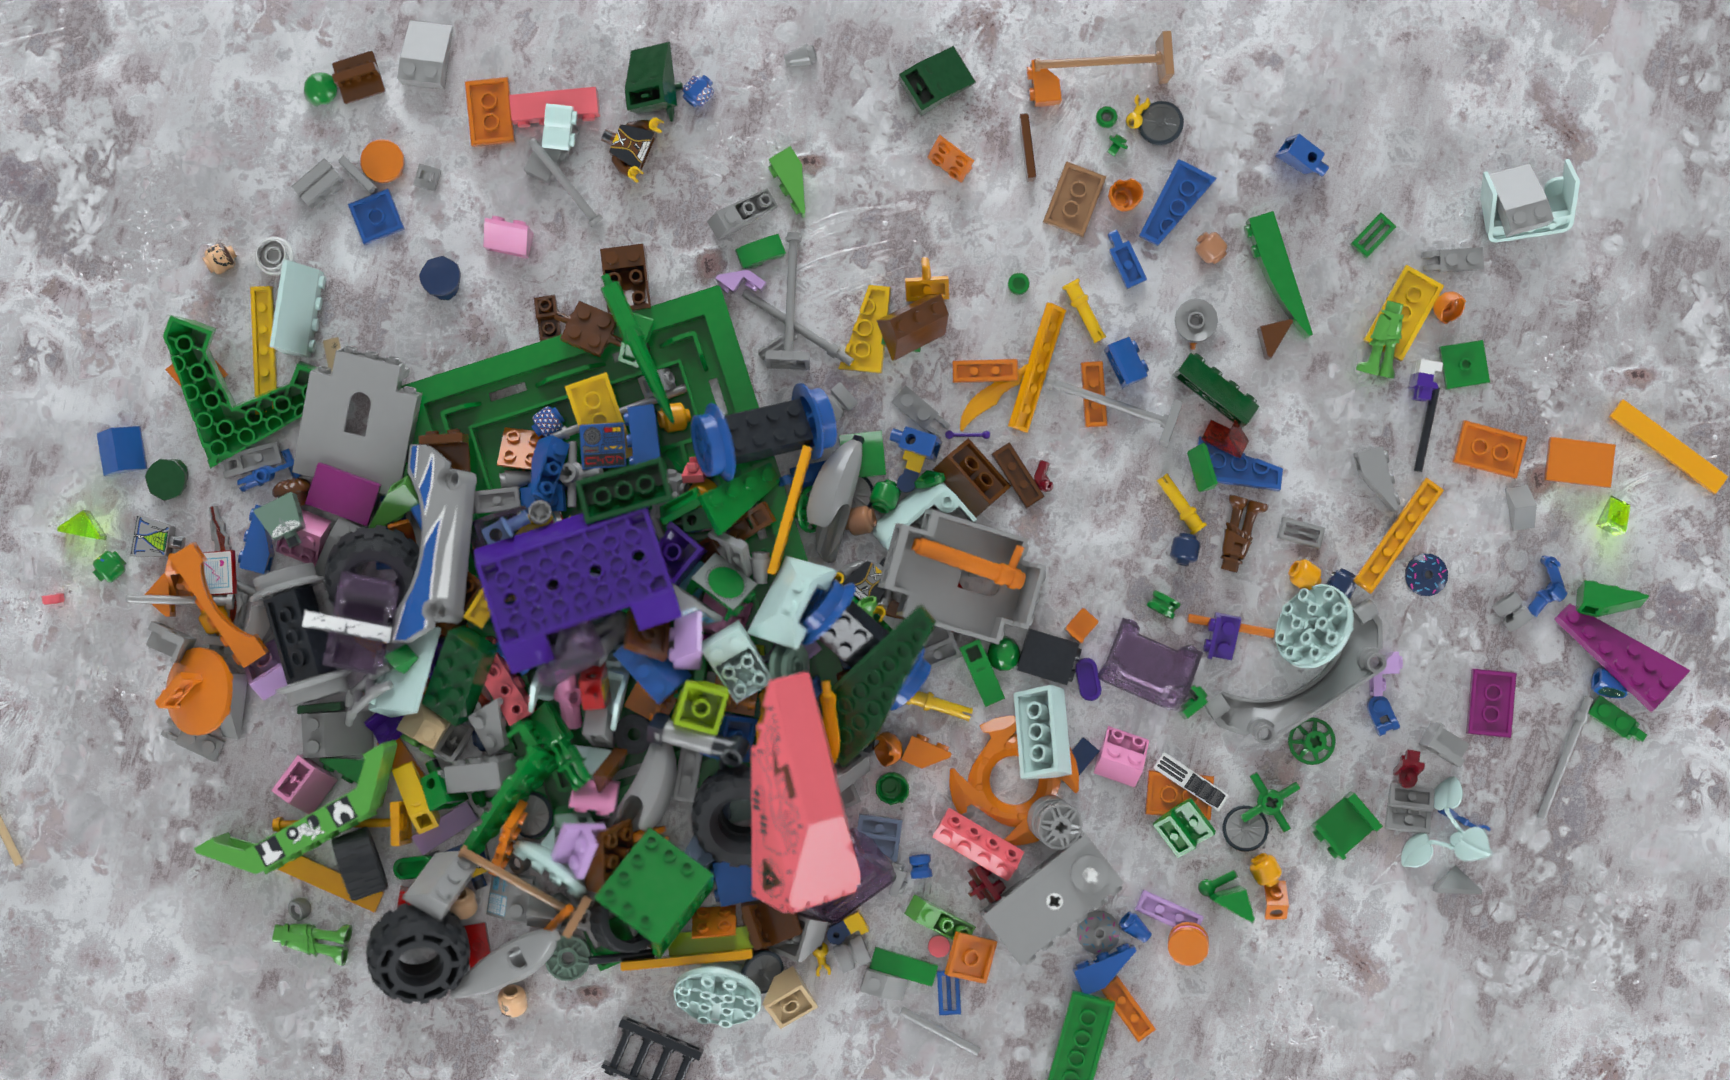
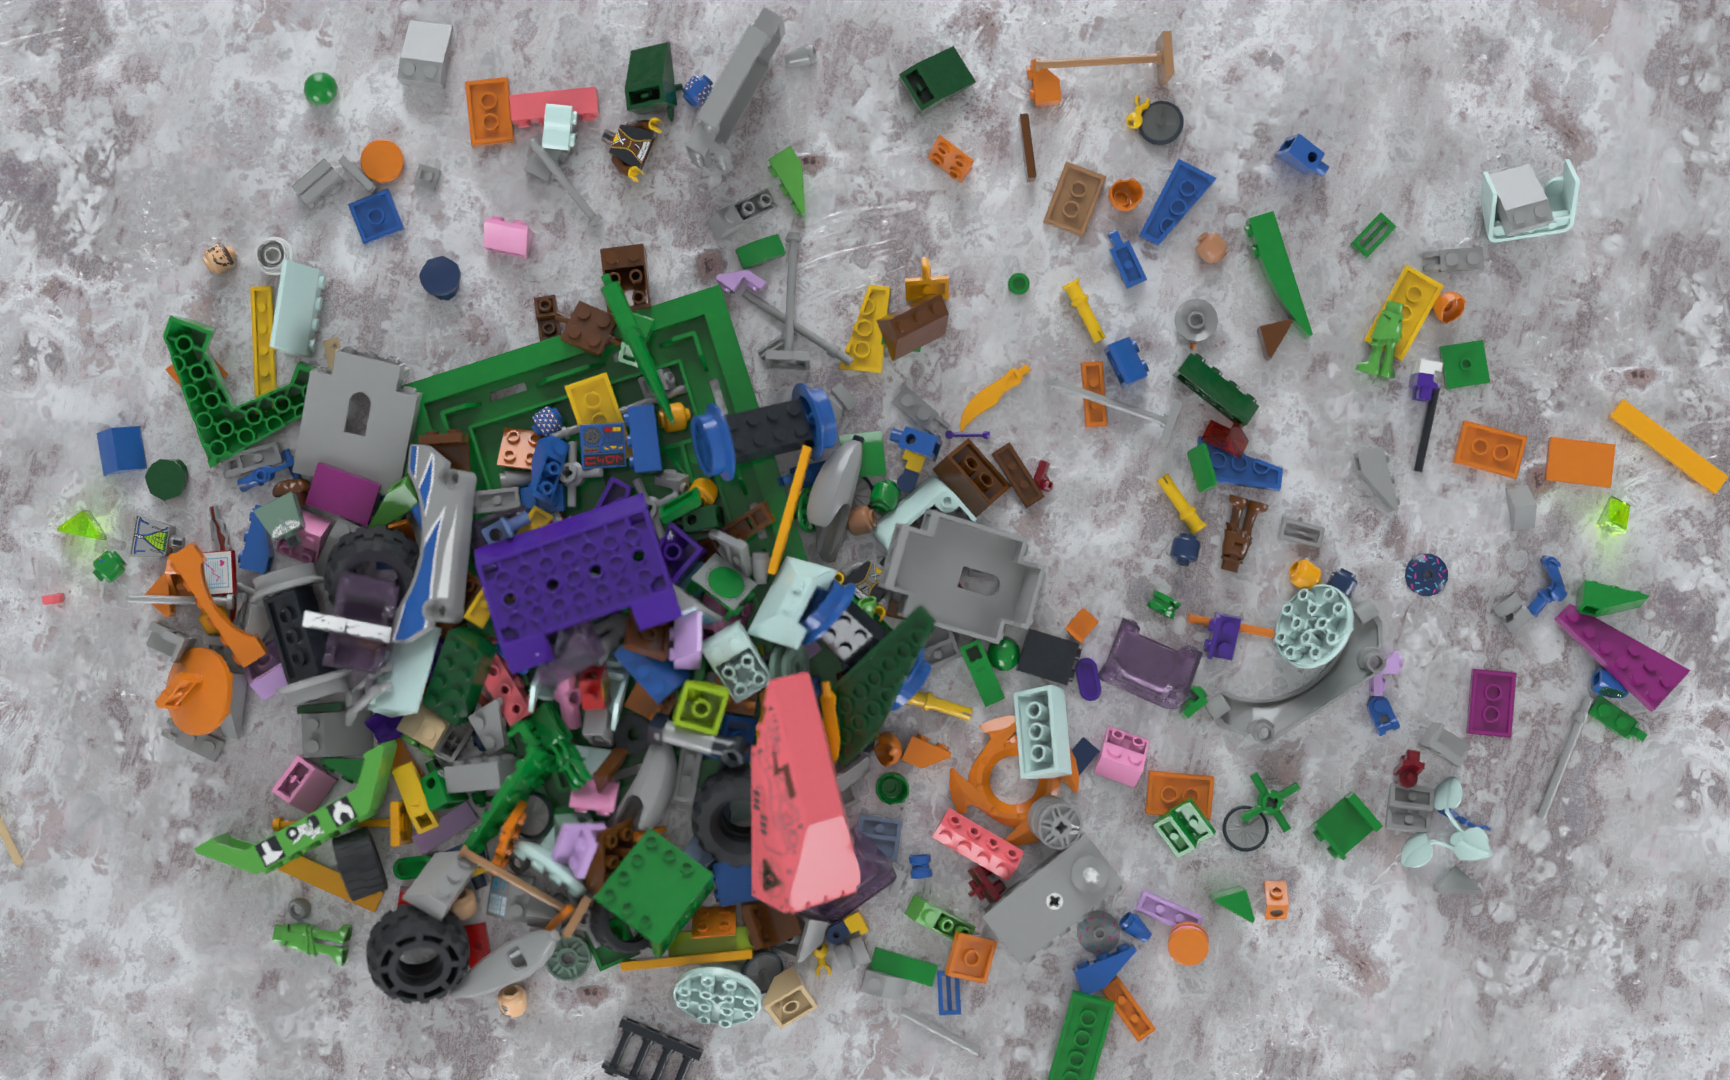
(358, 77): reddish brown bracket -> none
(402, 658): green slope -> none
(539, 512): light grey wheel -> none
(617, 957): black bar -> none
(624, 490): dark green slope -> none
(692, 472): coral tile -> none
(733, 499): green wing -> none
(734, 92): none -> light grey panel
(929, 479): green tile -> none
(938, 946): coral tile -> none
(985, 371): orange tile -> none
(999, 573): orange cylinder -> none
(1037, 367): light orange tile -> none
(1106, 110): green plate -> none
(1118, 142): green plate -> none
(1191, 781): sticker -> none
(1208, 887): green bar -> none
(1265, 870): light orange head -> none
(1312, 741): green wheel -> none
(1398, 535): light orange tile -> none

